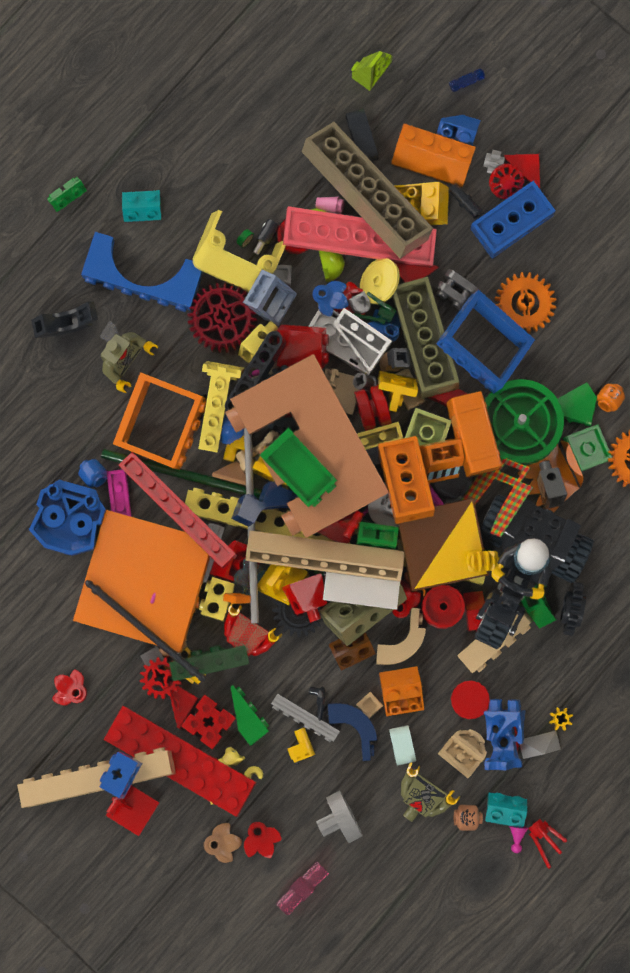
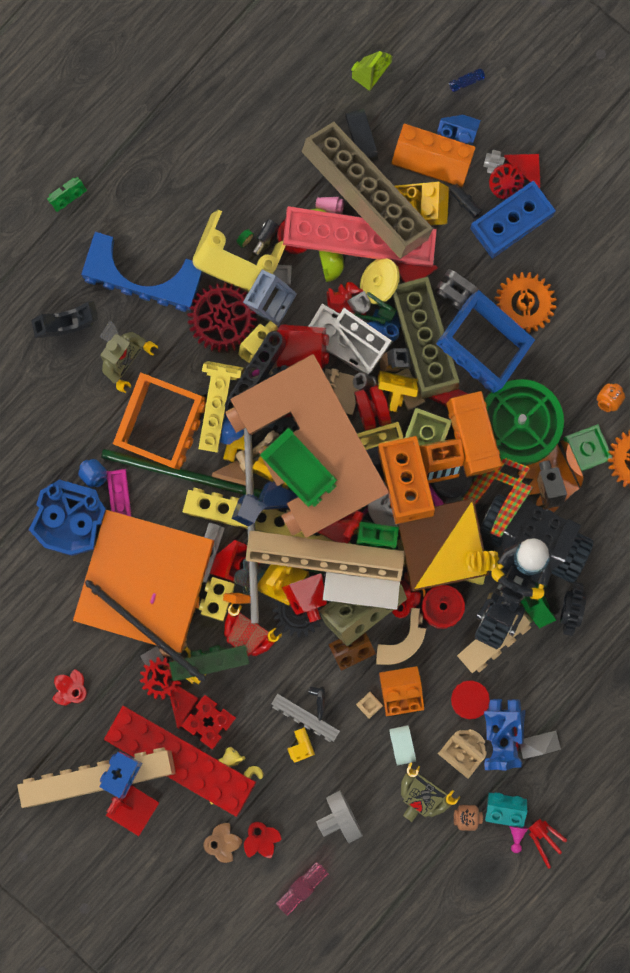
(141, 206): teal bracket -> none
(177, 510): plate -> none
(247, 721): green slope -> none
(333, 299): blue plate -> none
(350, 715): dark blue arch -> none
(473, 603): red slope -> none
(555, 720): yellow gear -> none
(579, 405): green slope -> none

